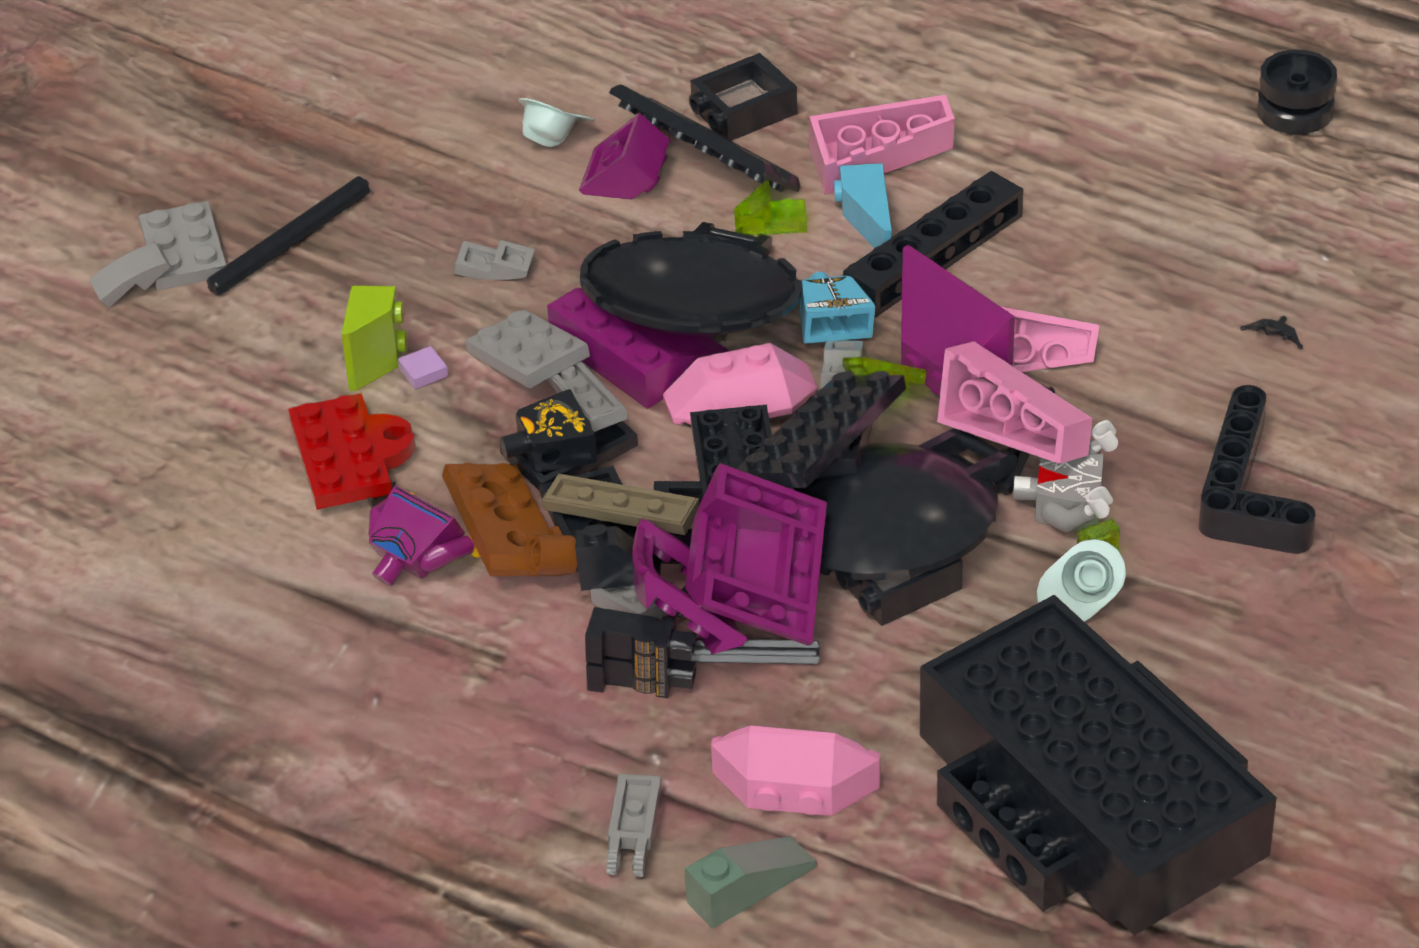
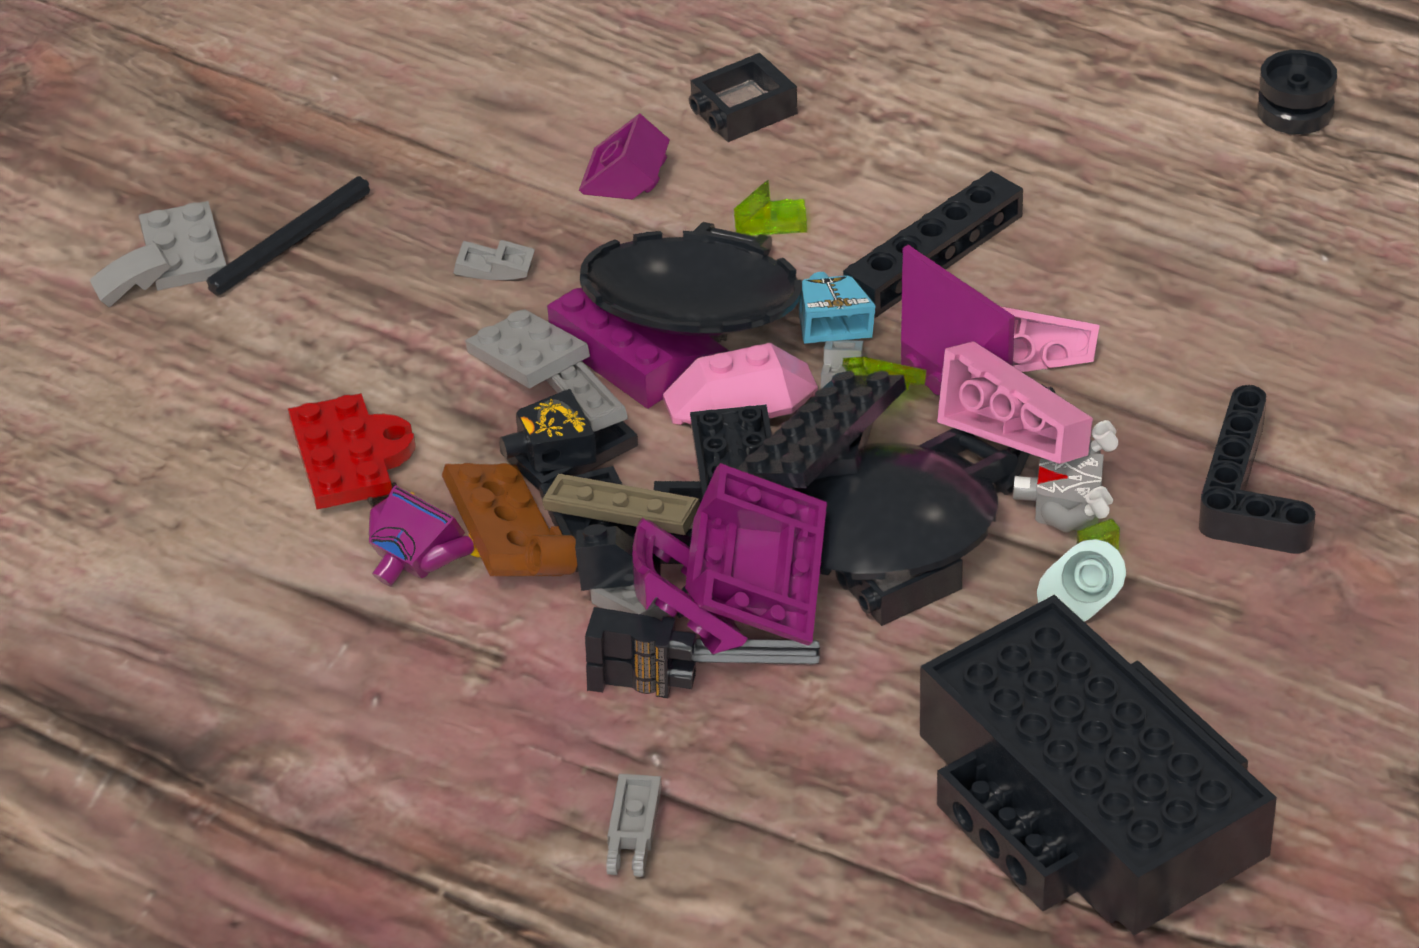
(372, 334): lime slope -> none
(423, 367): lavender tile -> none
(546, 123): light aqua piece -> none
(706, 139): black plate -> none
(742, 876): sand green slope -> none
(794, 769): bright pink wedge -> none
(865, 201): medium azure slope -> none
(880, 134): bright pink wedge -> none
(1275, 328): black piece -> none

